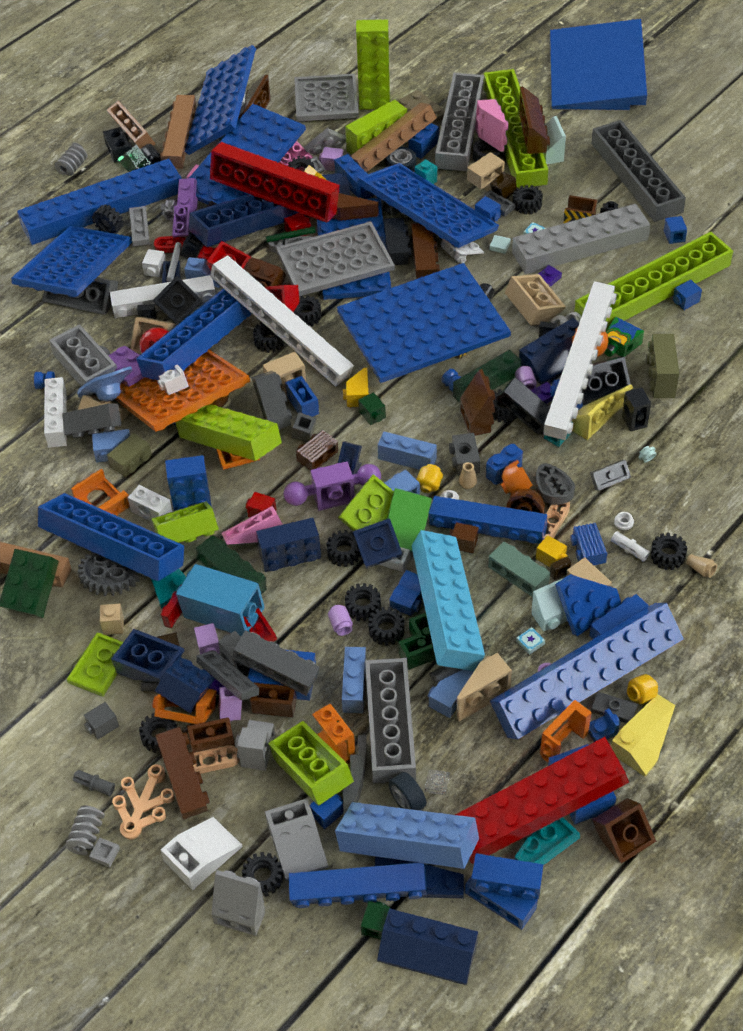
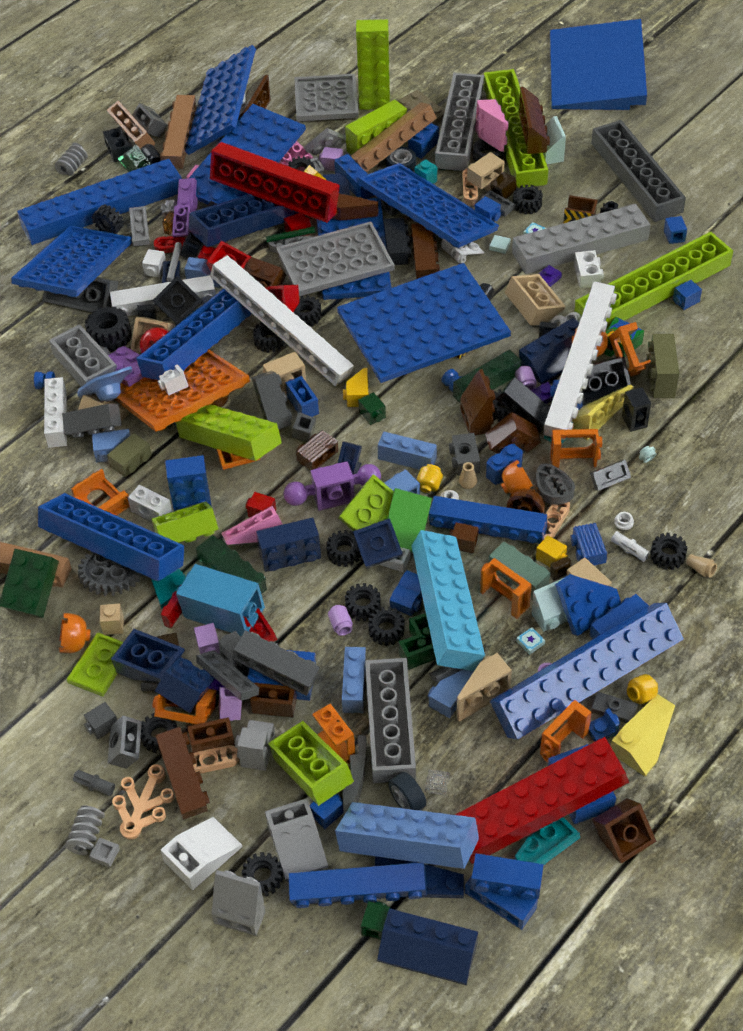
(73, 633): none -> orange cylinder
(109, 327): none -> black tyre
(124, 742): none -> dark grey brick
(149, 120): none -> dark grey brick
(168, 223): none -> clear orange plate
(469, 191): none -> light nougat beam
(515, 431): none -> reddish brown brick
(520, 596): none -> orange panel
(587, 268): none -> white brick
(592, 451): none -> orange panel
(623, 333): none -> orange panel

